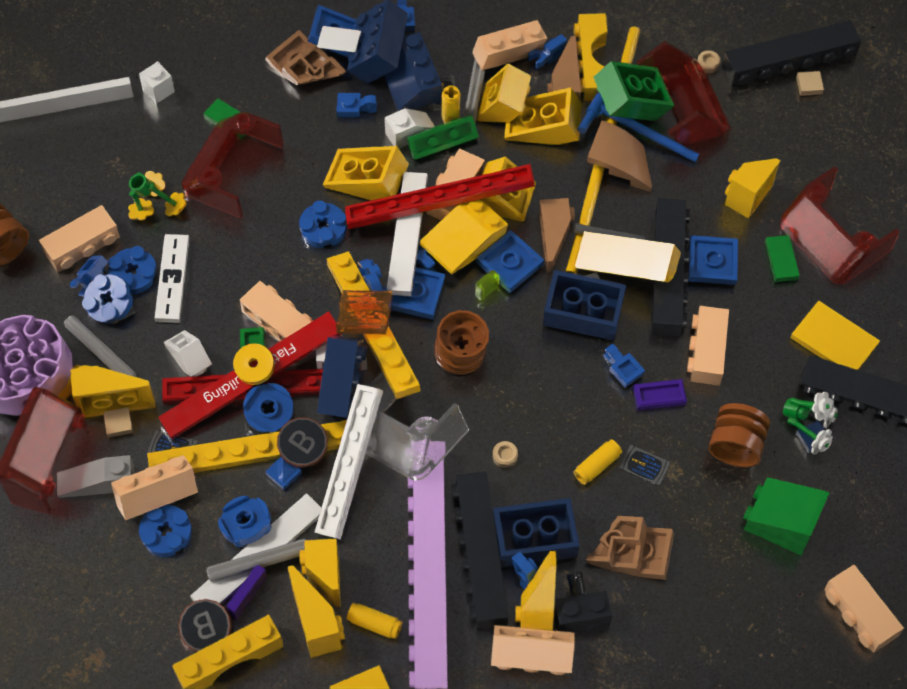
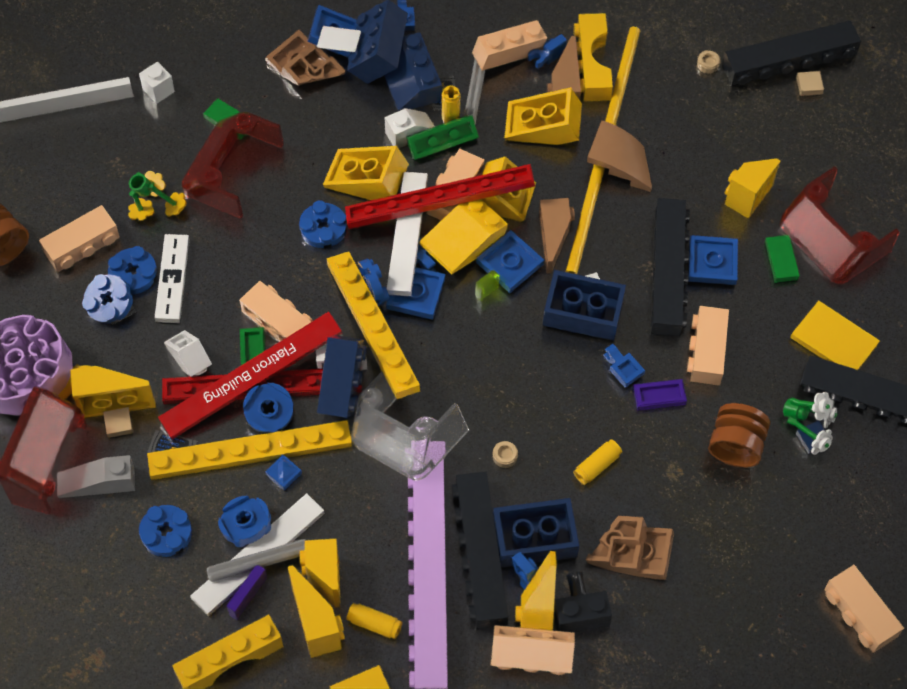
(91, 268): blue plate -> none
(96, 346): light grey axle -> none
(154, 487): light nougat brick -> none
(204, 624): black tile -> none
(261, 372): yellow piece -> none
(302, 442): black tile -> none
(348, 461): white tile -> none
(351, 104): blue plate -> none
(364, 312): clear orange slope -> none
(465, 331): dark orange wheel -> none
(504, 95): yellow slope -> none
(580, 228): dark grey bar -> none
(597, 109): blue bar -> none
(628, 257): brick -> none
(633, 91): green brick -> none
(644, 465): sticker -> none
(691, 93): clear red windscreen -> none
(785, 513): green slope -> none

